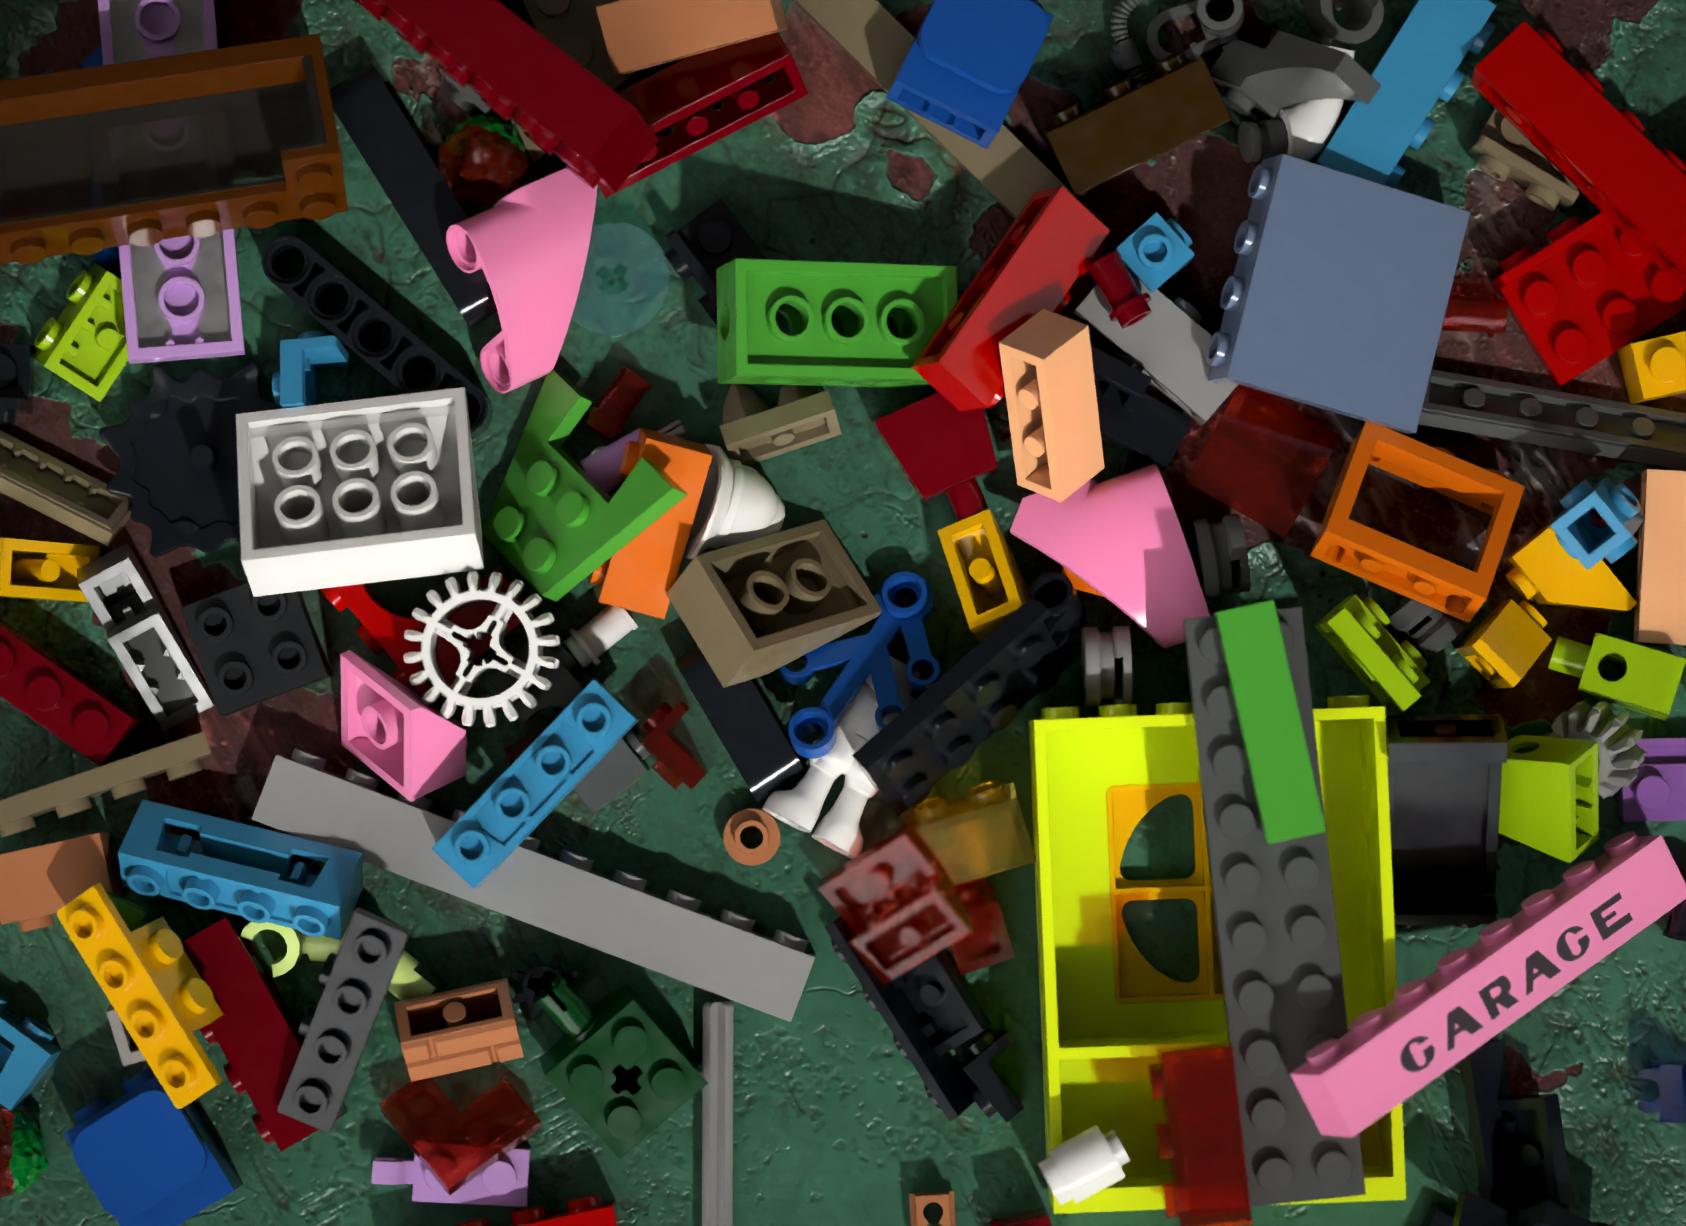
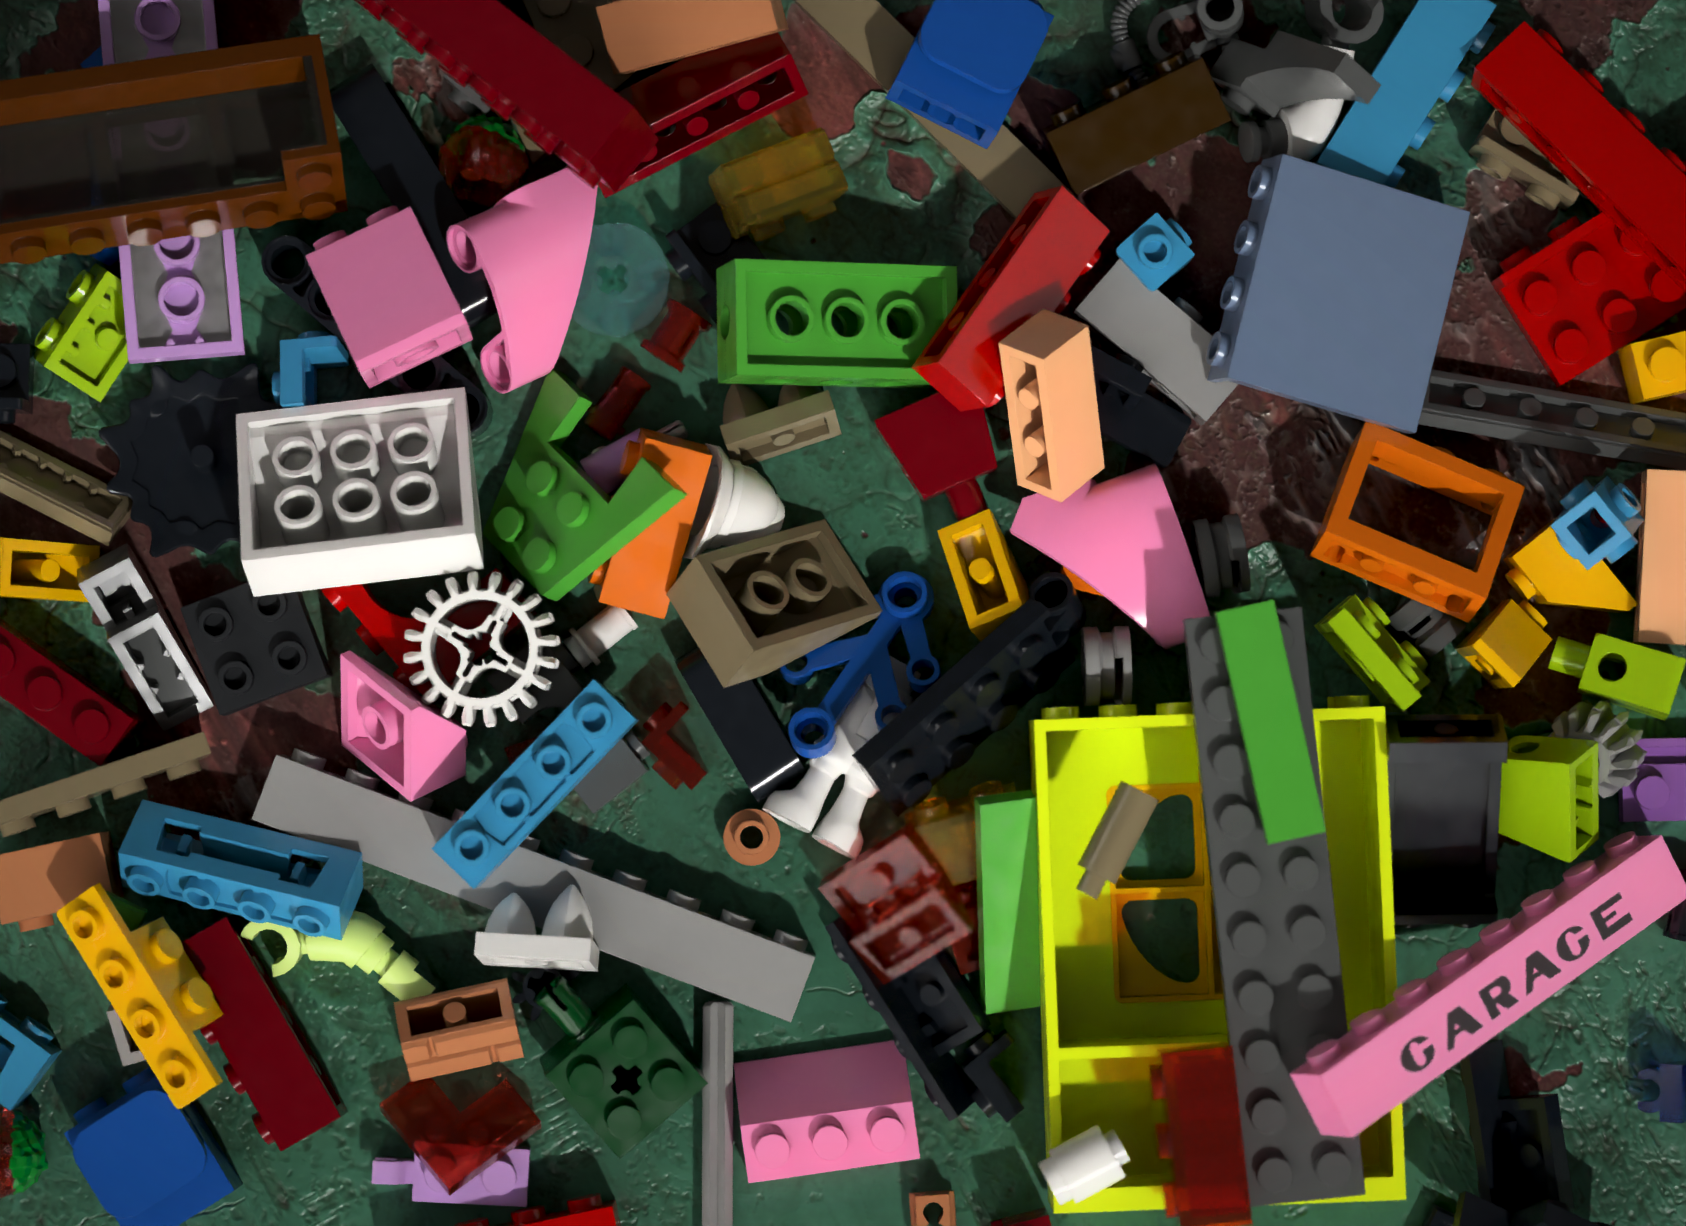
(343, 1019): black bracket -> none
(388, 295): none -> bright pink slope
(564, 940): none -> white tile
(675, 335): none -> clear red bush
(778, 185): none -> clear yellow brick
(825, 1111): none -> bright pink slope
(1007, 901): none -> bright green tile
(1115, 838): none -> dark tan cylinder
(1119, 290): dark red pin -> none
(1263, 459): clear red slope -> none
(1476, 315): clear red pin -> none

